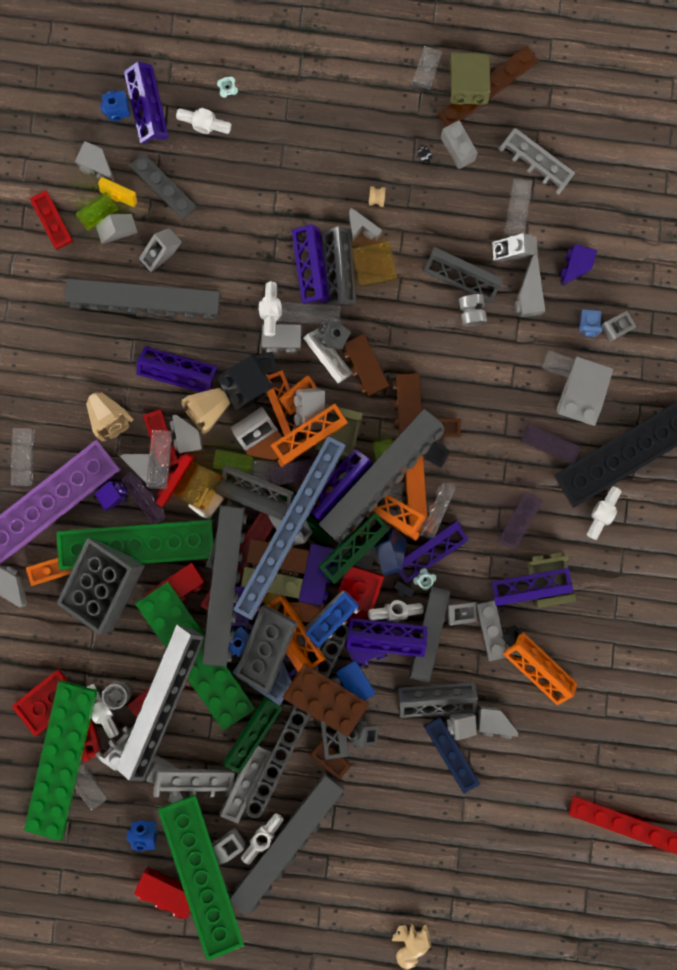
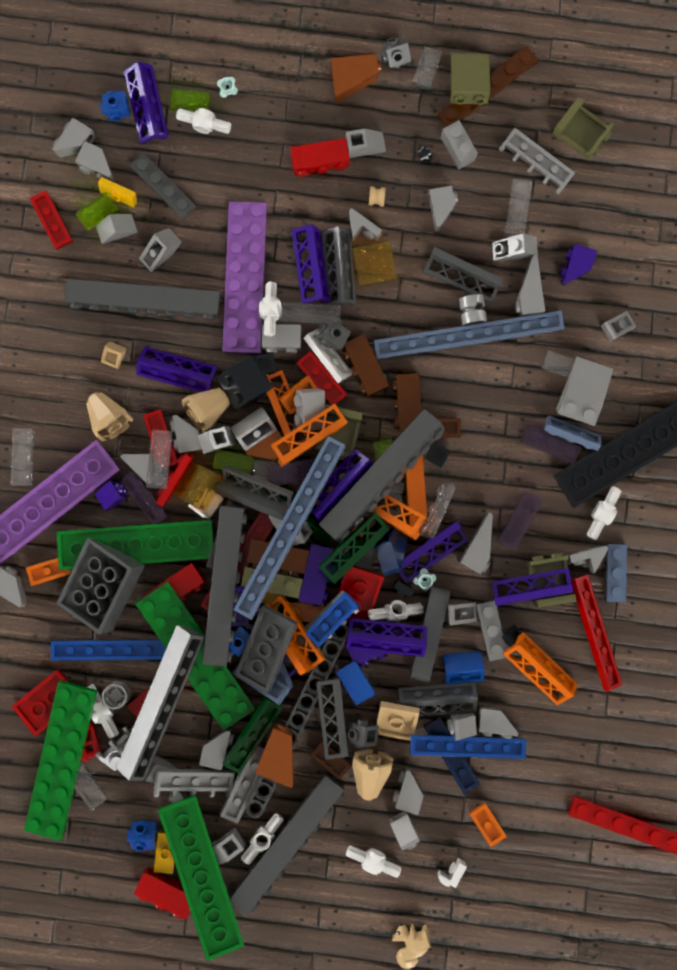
(72, 138): none -> light grey slope
(107, 650): none -> blue plate
(113, 355): none -> tan slope
(163, 859): none -> yellow plate
(189, 100): none -> clear neon green plate
(215, 750): none -> light grey slope
(217, 439): none -> light grey slope
(244, 277): none -> medium lavender plate
(277, 757): none -> dark orange slope
(320, 157): none -> red brick
(322, 378): none -> red plate
(325, 700): reddish brown plate -> none
(353, 74): none -> dark orange slope
(365, 142): none -> light grey slope
(371, 772): none -> tan cone
(373, 861): none -> white axle
(395, 52): none -> dark grey brick
(397, 720): none -> tan plate
(404, 830): none -> light grey slope
(409, 795): none -> light grey slope
(442, 203): none -> light grey slope
(456, 871): none -> white bracket
(463, 667): none -> blue panel
(468, 747): none -> blue plate
(469, 335): none -> sand blue plate
(478, 550): none -> light grey slope
(487, 824): none -> orange plate
(572, 433): none -> sand blue plate
(582, 130): none -> olive panel
(590, 323): medium blue bracket -> none
(593, 556): none -> light grey slope
(596, 633): none -> red plate
(616, 573): none -> sand blue plate

